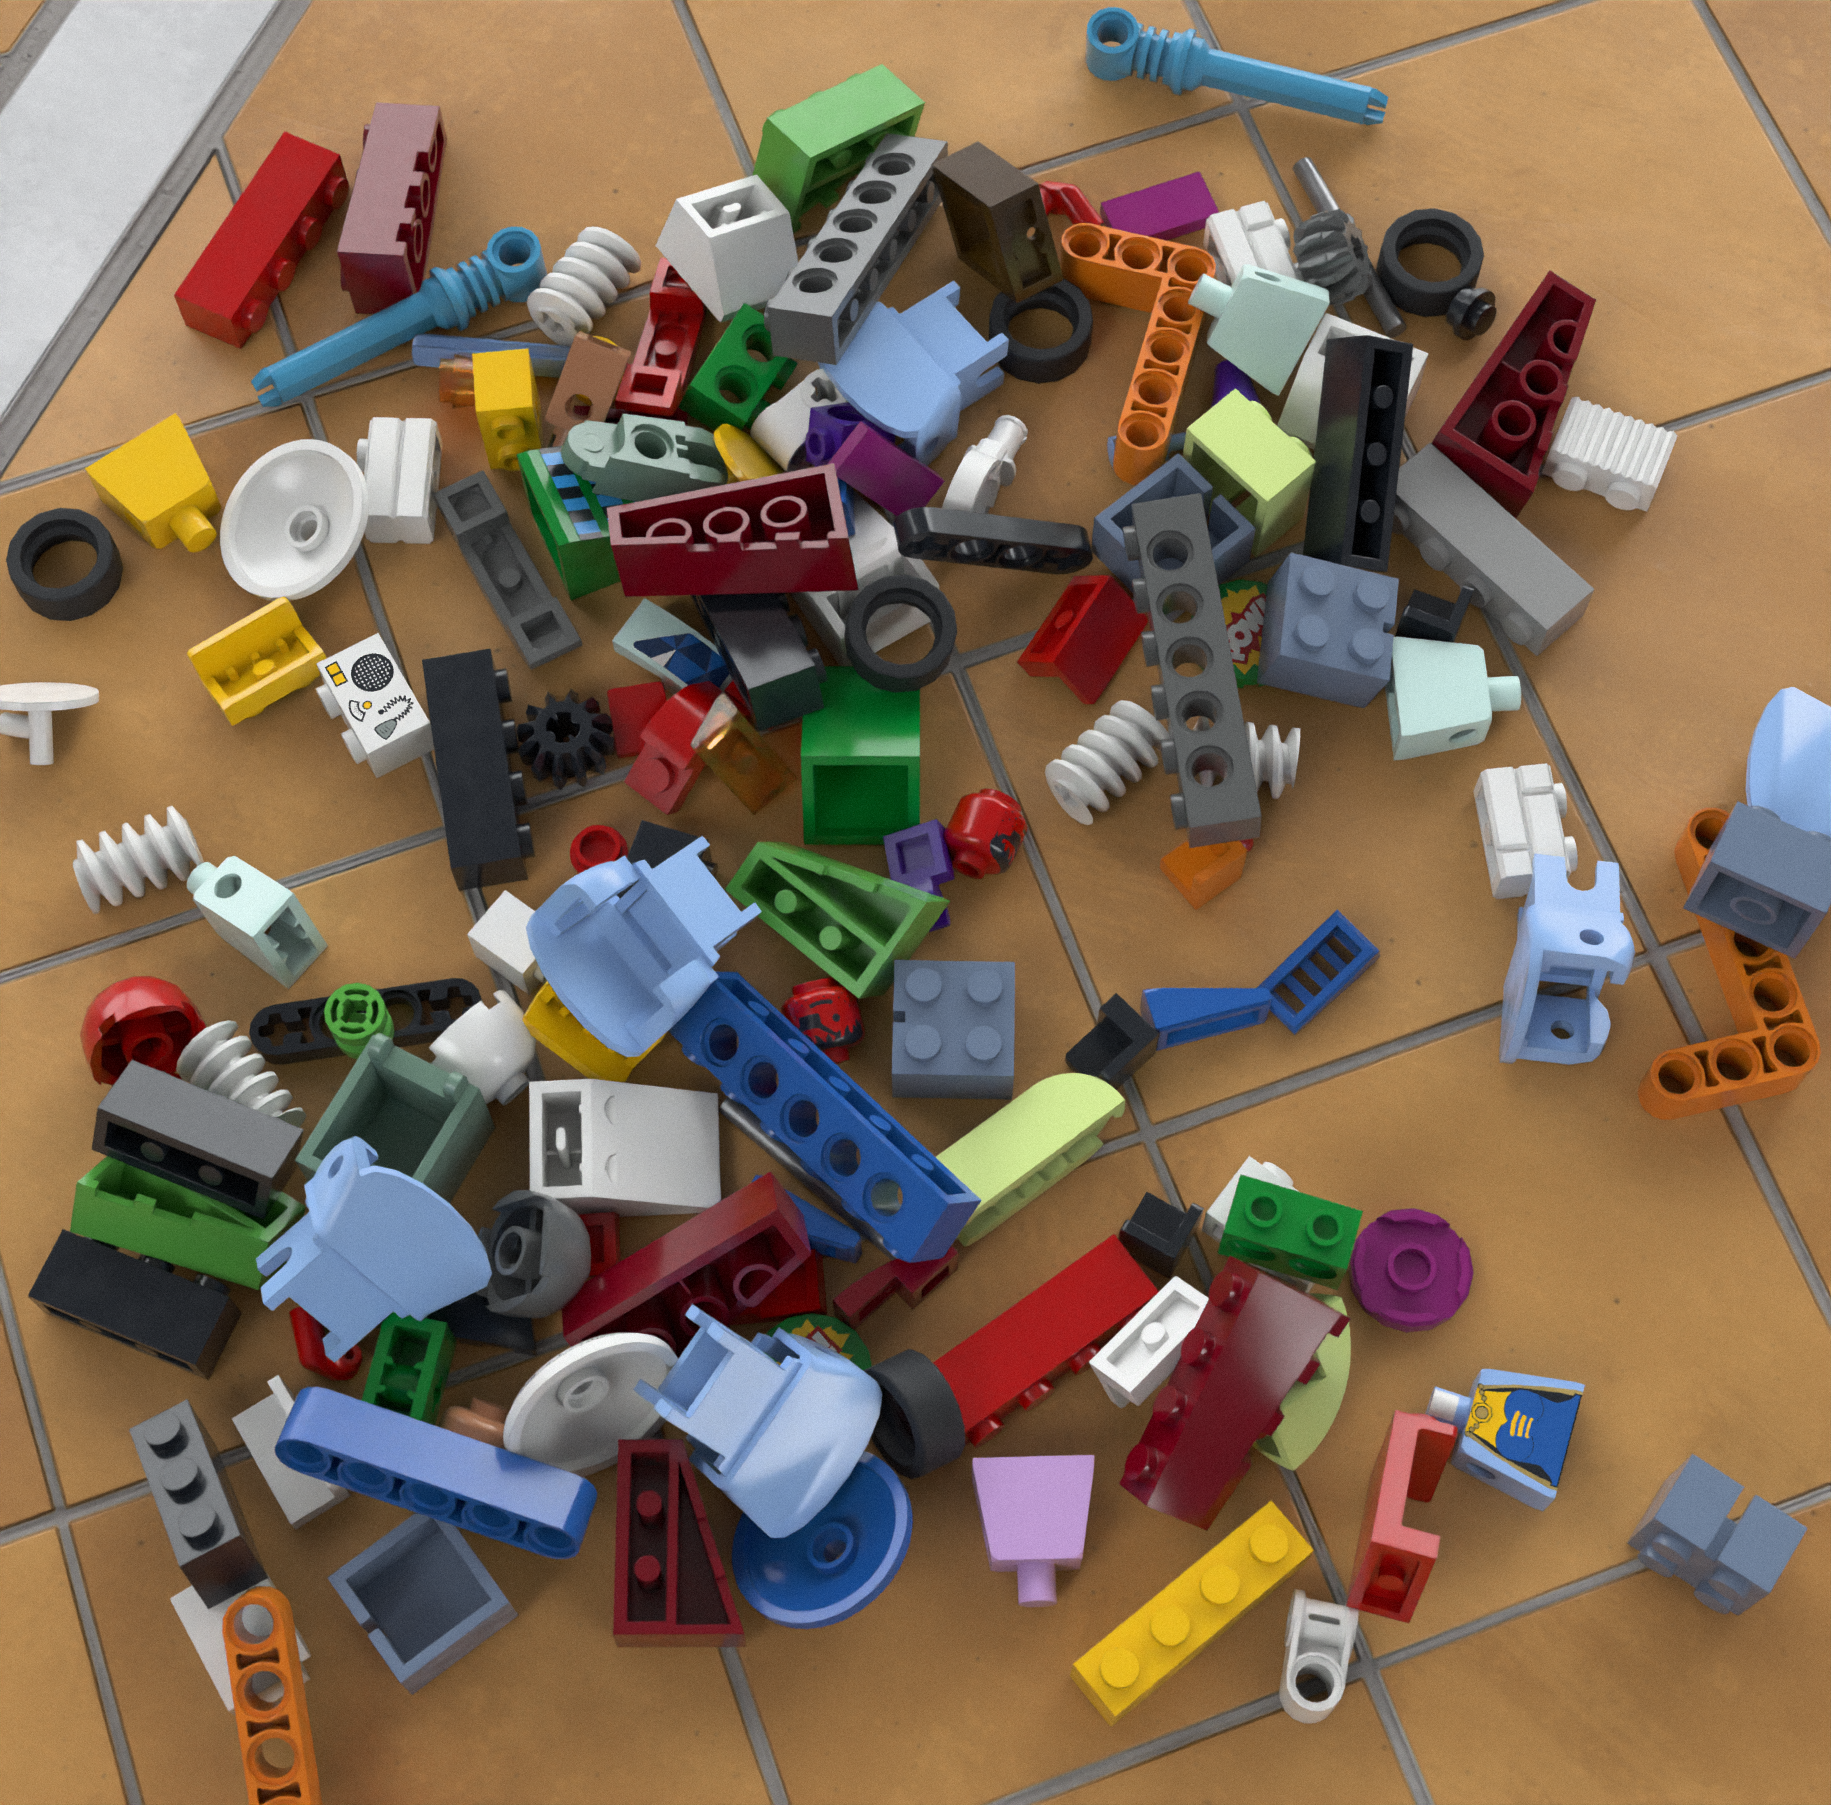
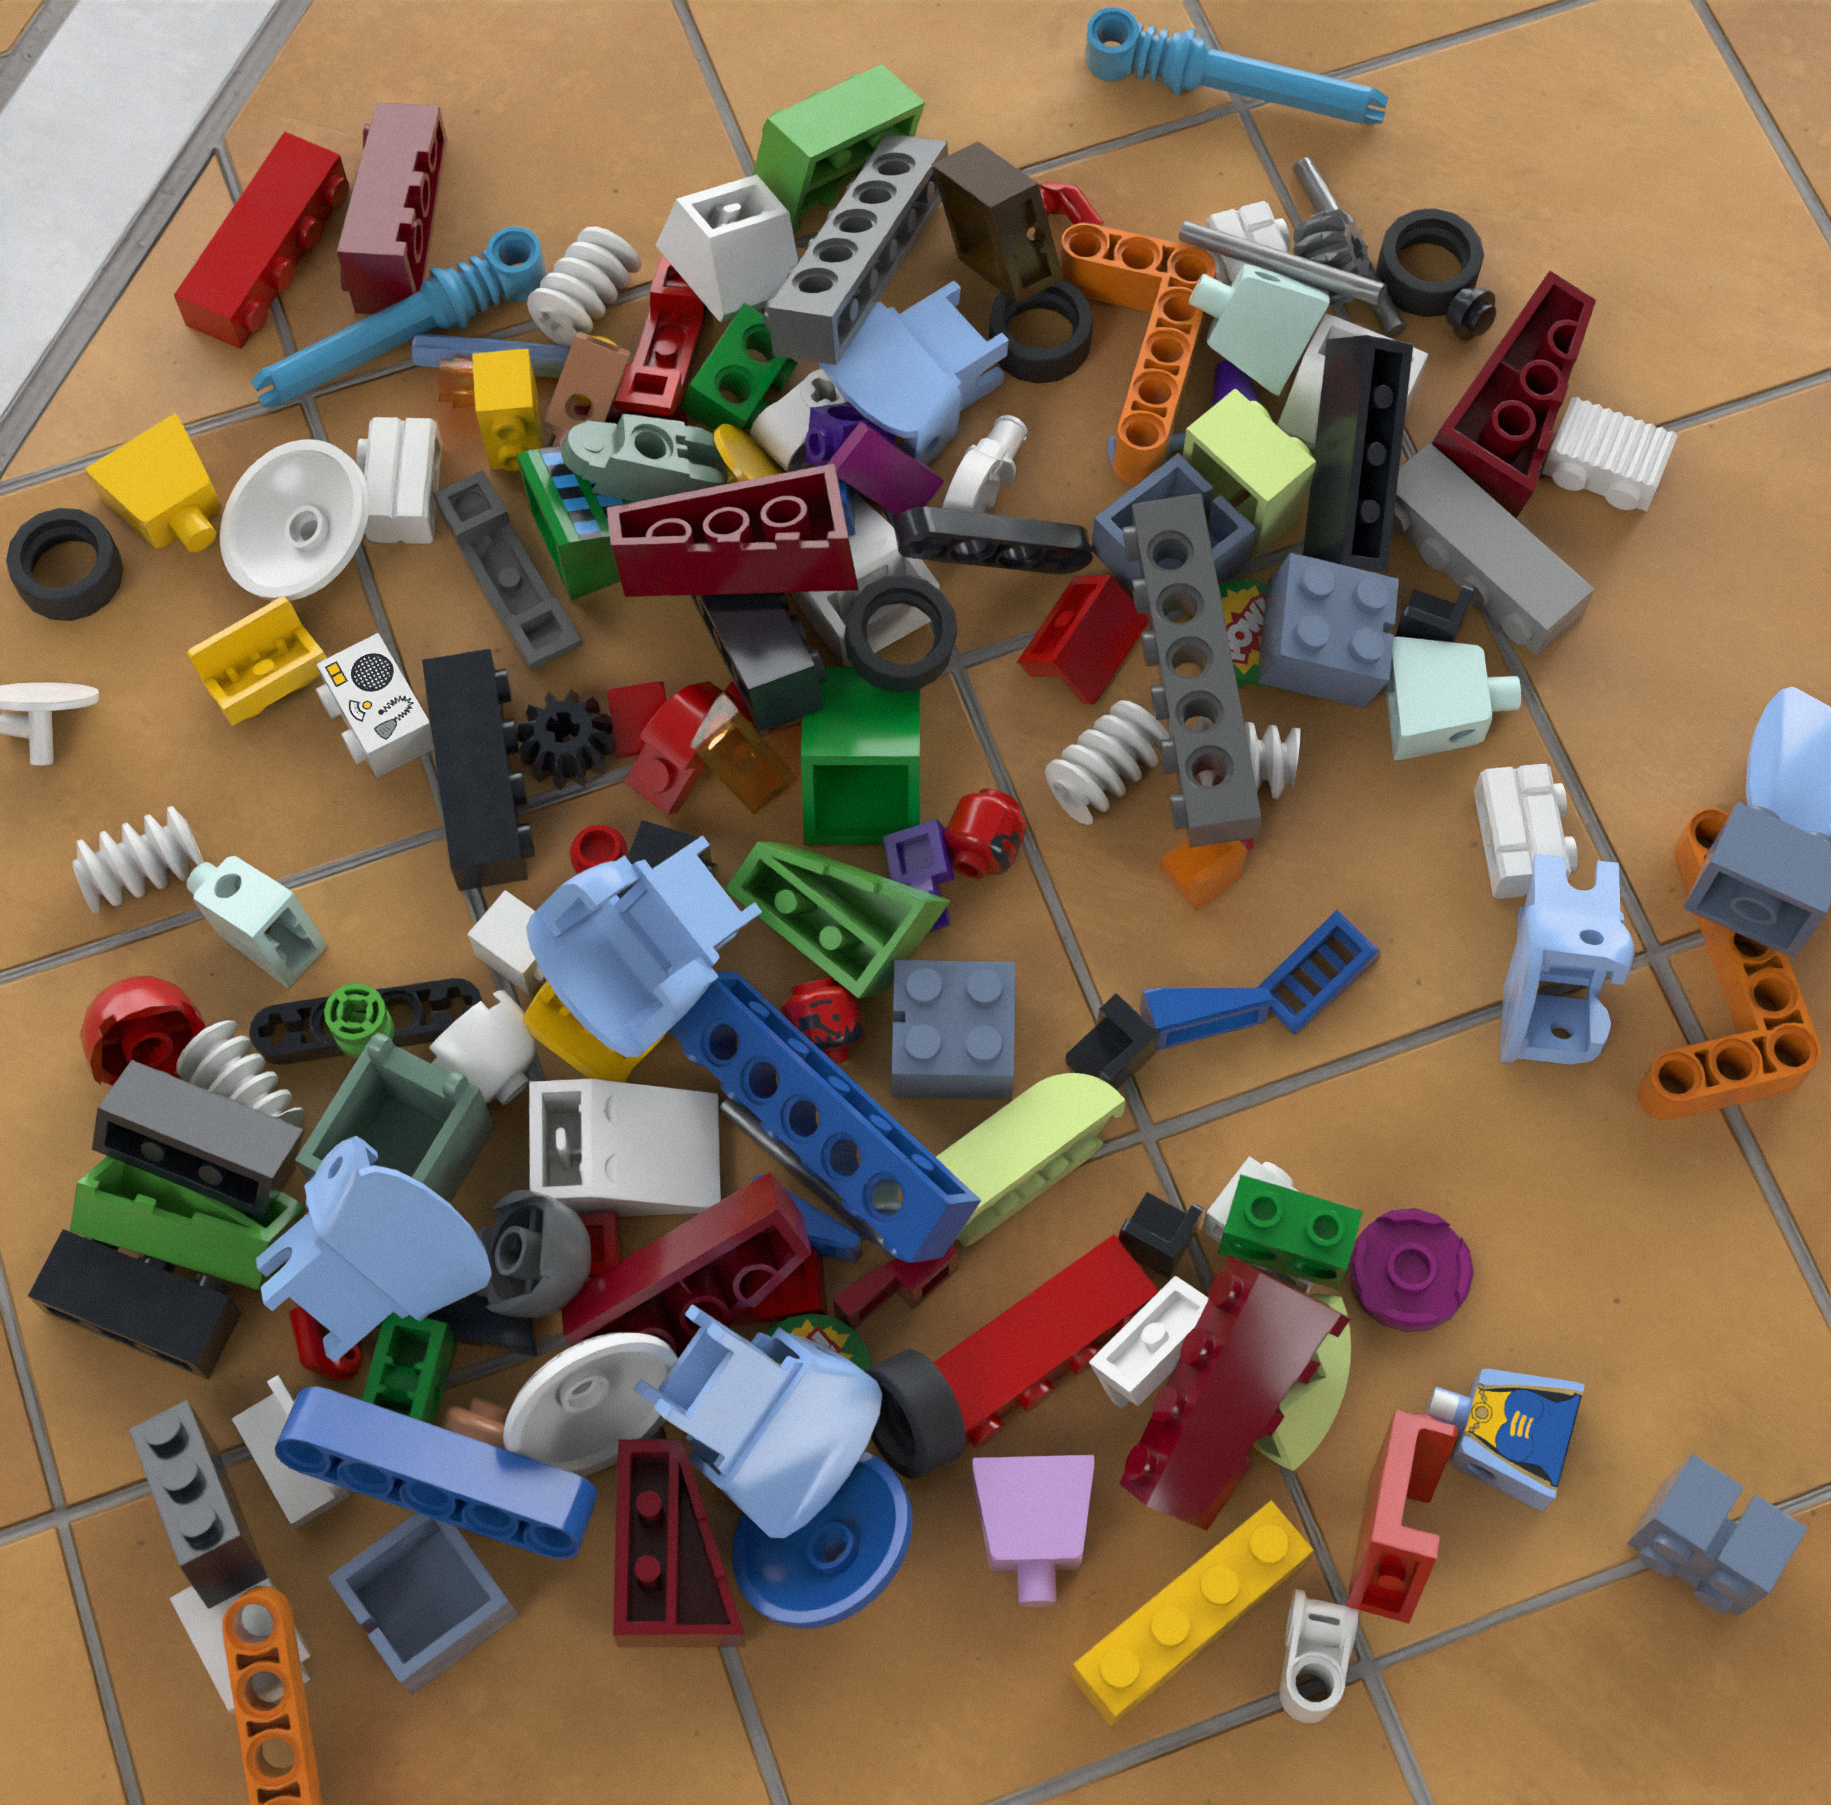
(670, 649): slope -> none
(1162, 209): magenta tile -> none
(1283, 263): none -> flat silver bar

